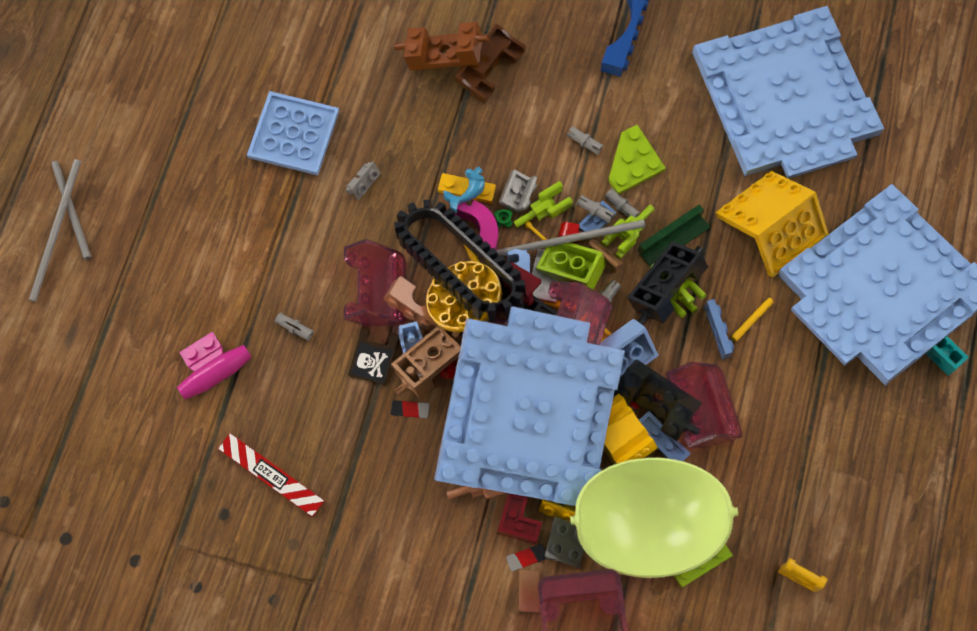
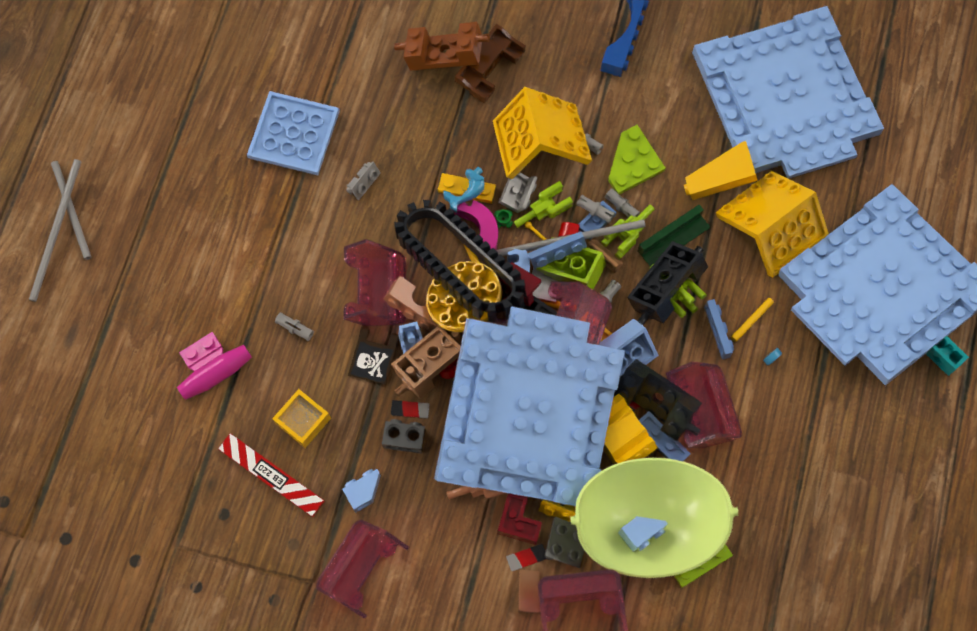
(301, 418): none -> piece
(354, 563): none -> clear pink windscreen
(363, 491): none -> light blue slope
(403, 442): none -> dark grey brick
(536, 124): none -> yellow bracket
(557, 250): none -> medium blue plate
(640, 530): none -> light blue slope
(723, 173): none -> yellow slope
(772, 356): none -> dark azure tile
(802, 576): yellow plate -> none

